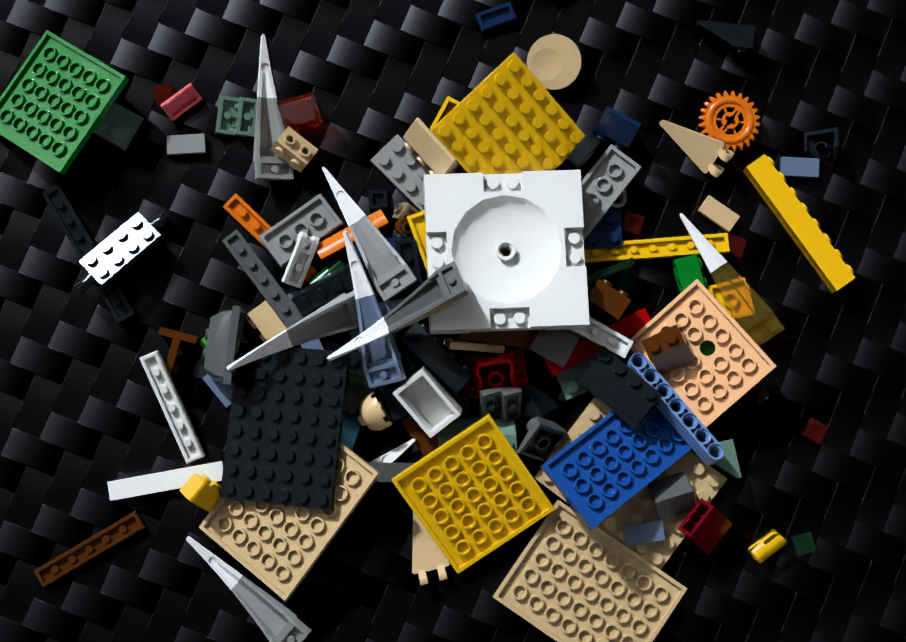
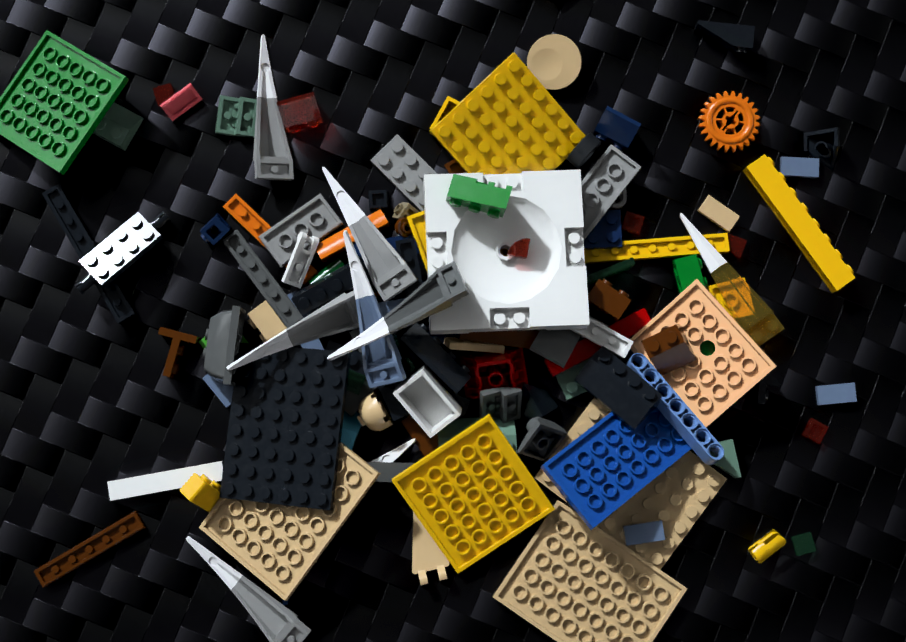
(172, 406): white tile -> none
(186, 144): light grey tile -> none
(213, 237): none -> dark blue brick
(294, 149): tan brick -> none
(429, 149): tan slope -> none
(478, 196): none -> green wedge
(496, 17): dark blue tile -> none
(519, 248): none -> clear red tile
(671, 496): dark grey slope -> none
(699, 147): tan flag -> none
(705, 526): dark red brick -> none
(836, 393): none -> sand blue tile

